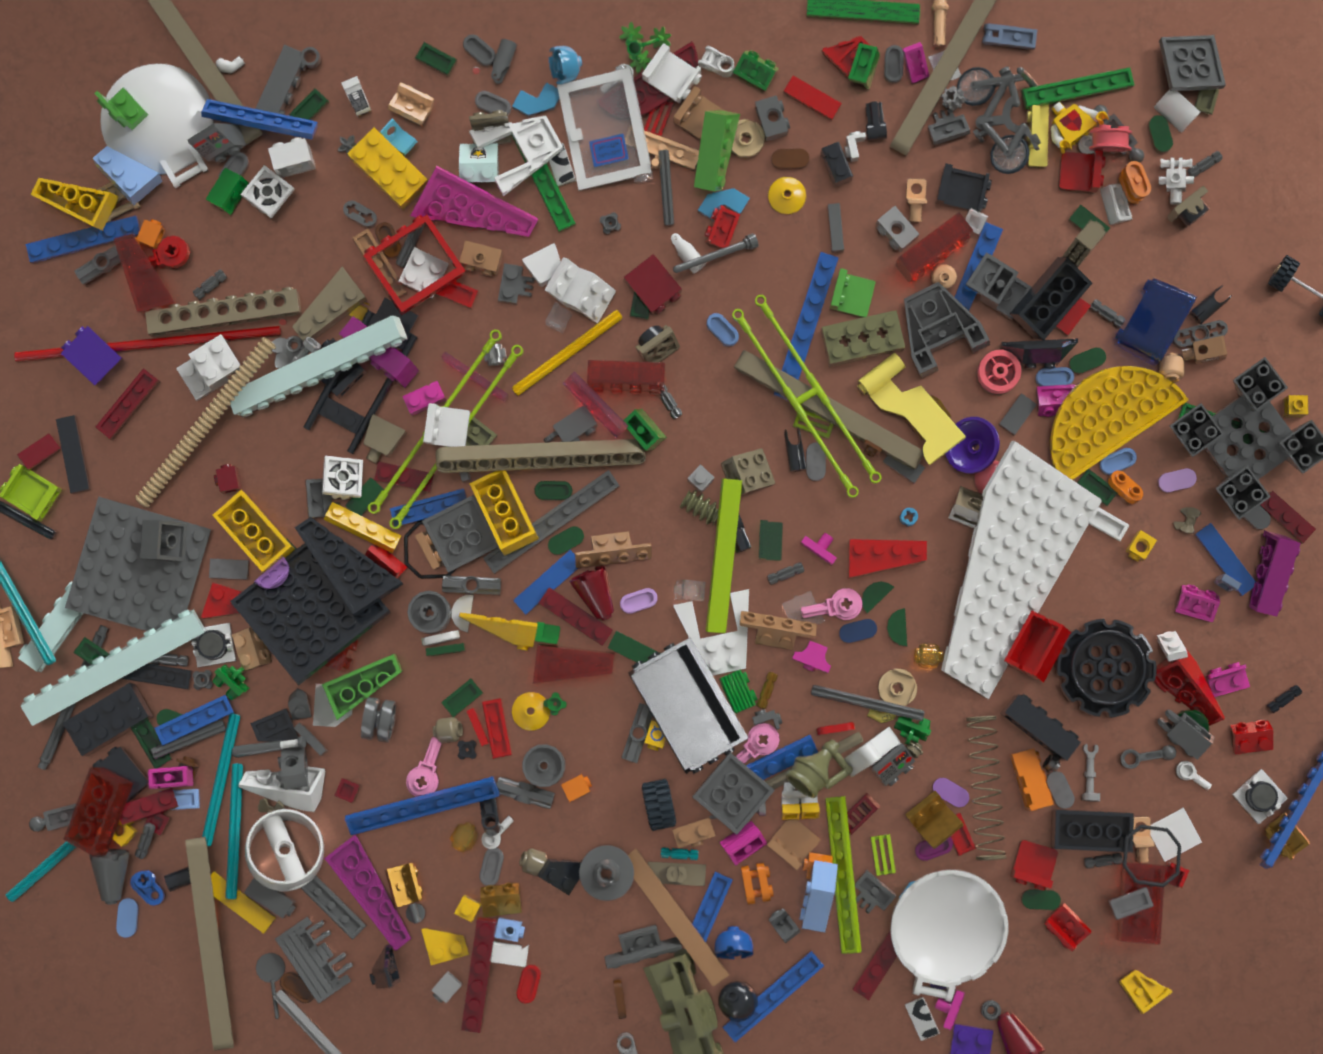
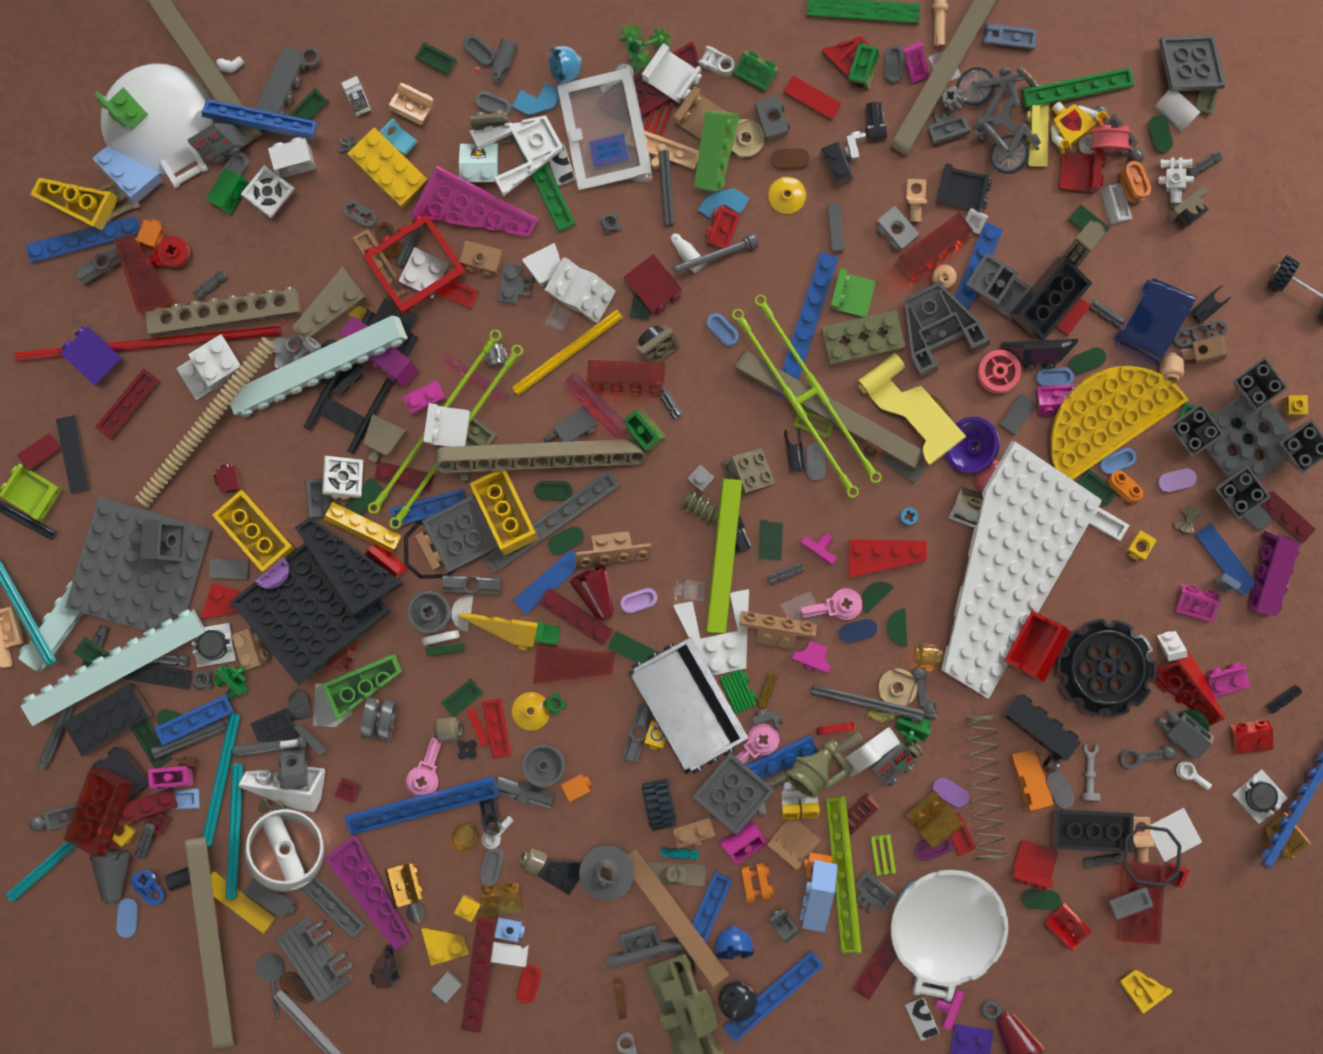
(930, 707): none -> dark grey piece

